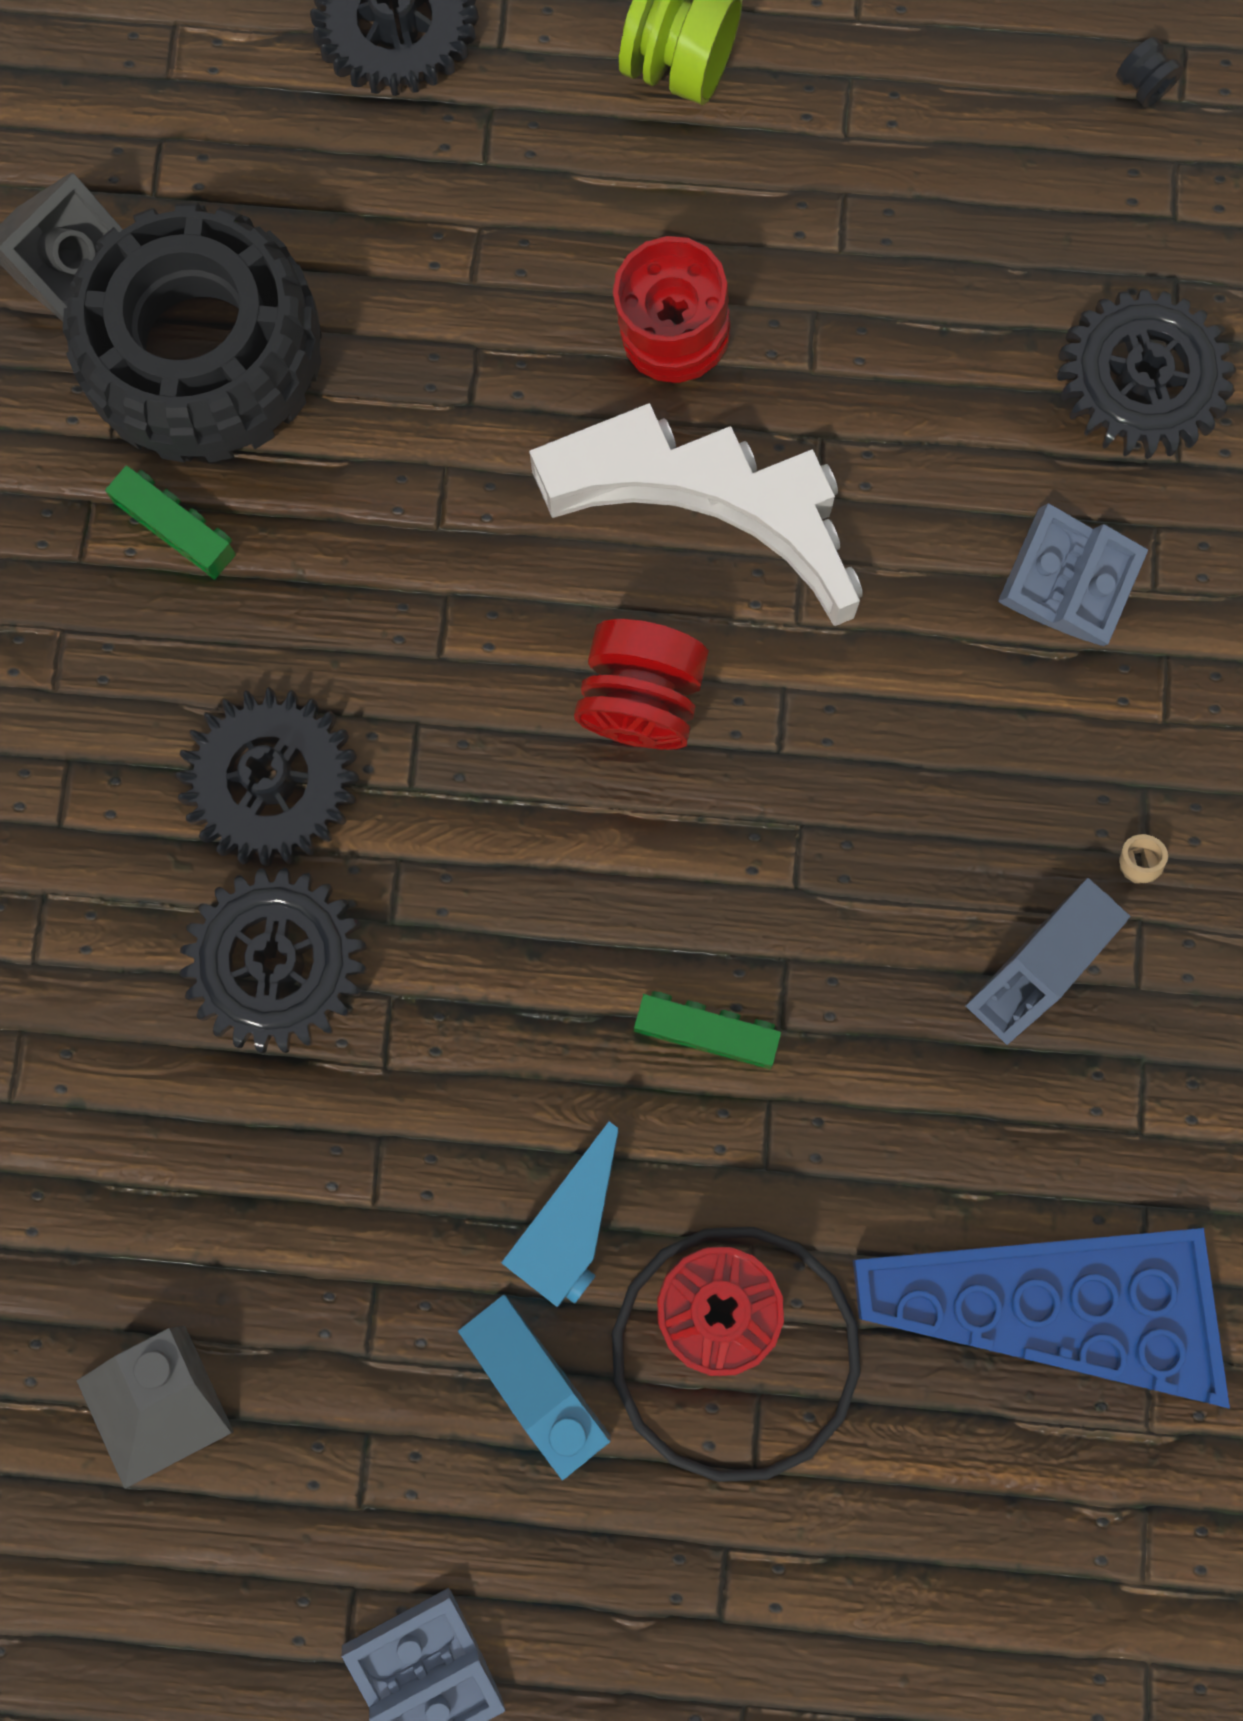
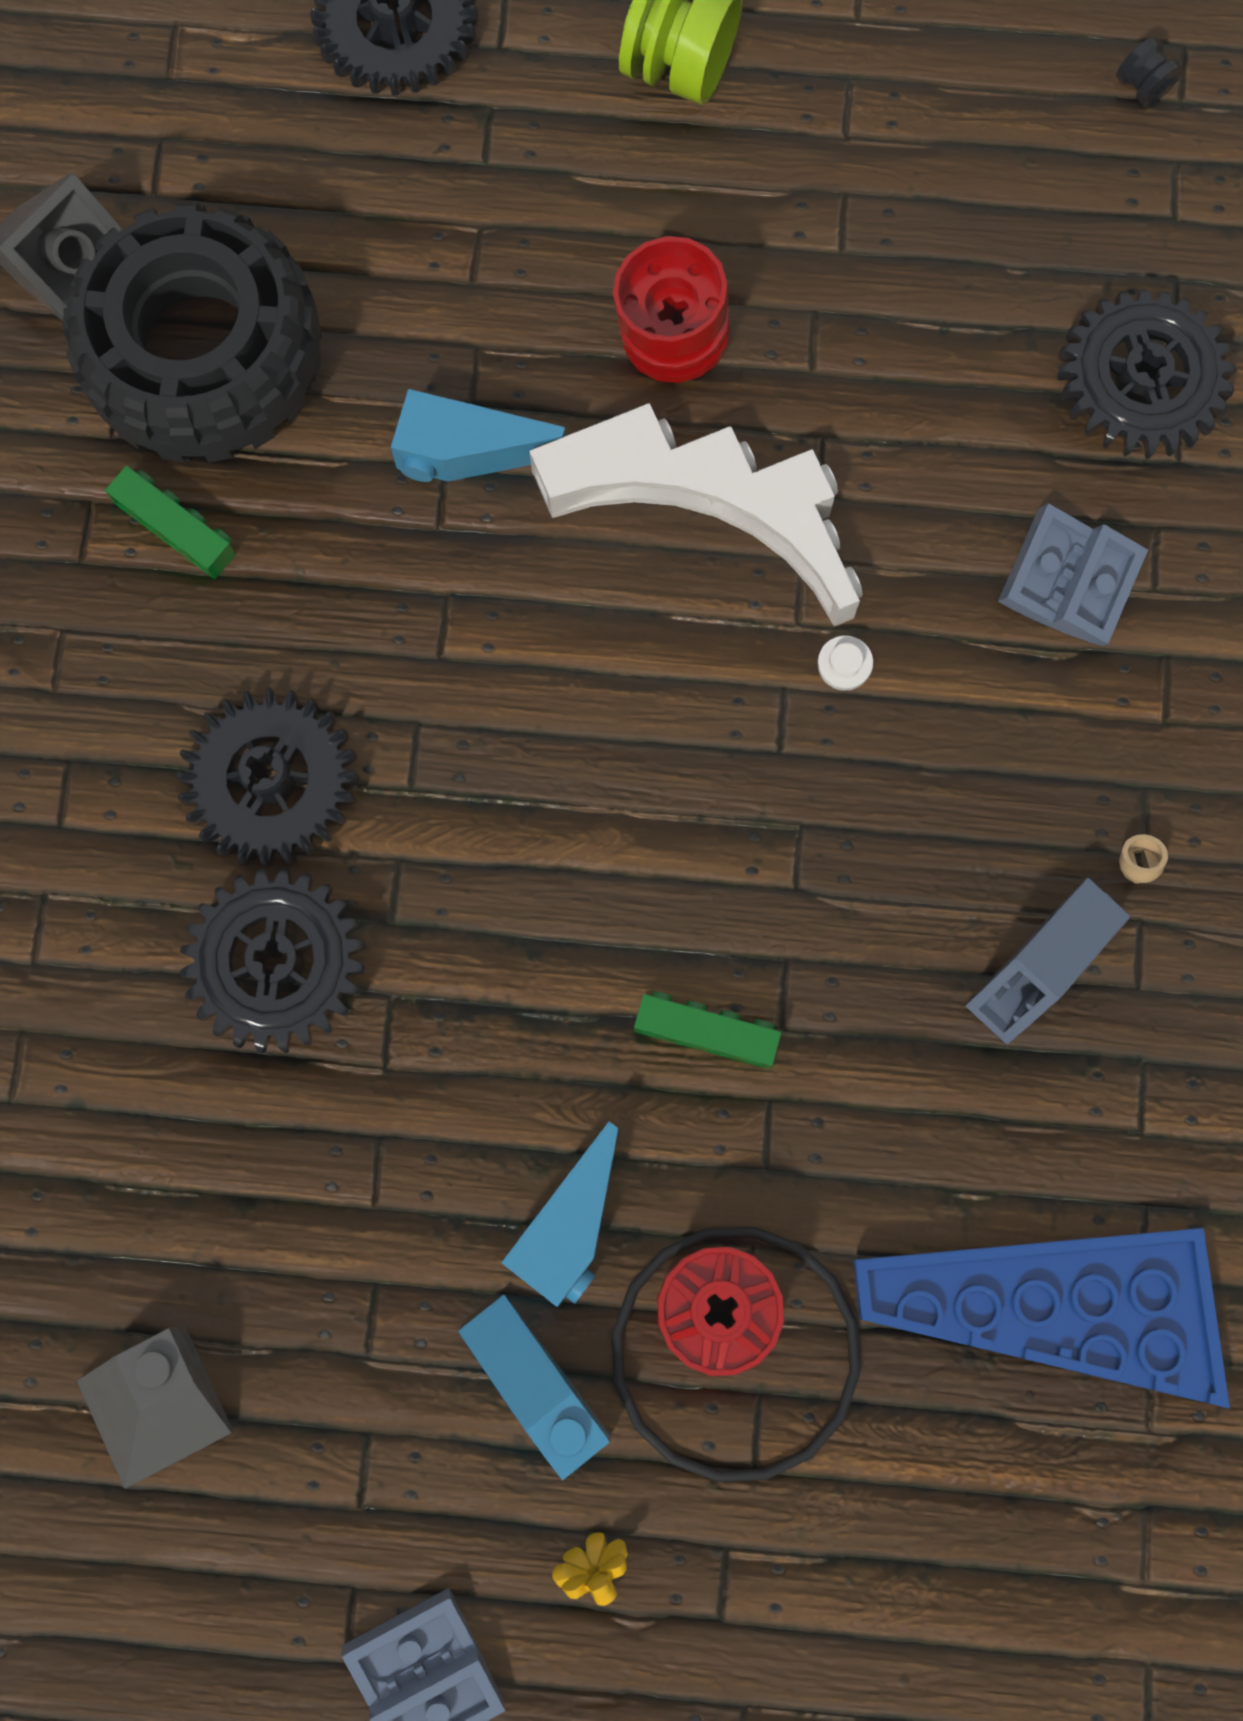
(463, 440): none -> dark azure slope
(592, 1569): none -> yellow plant
(641, 684): red wheel -> none
(845, 663): none -> white plate

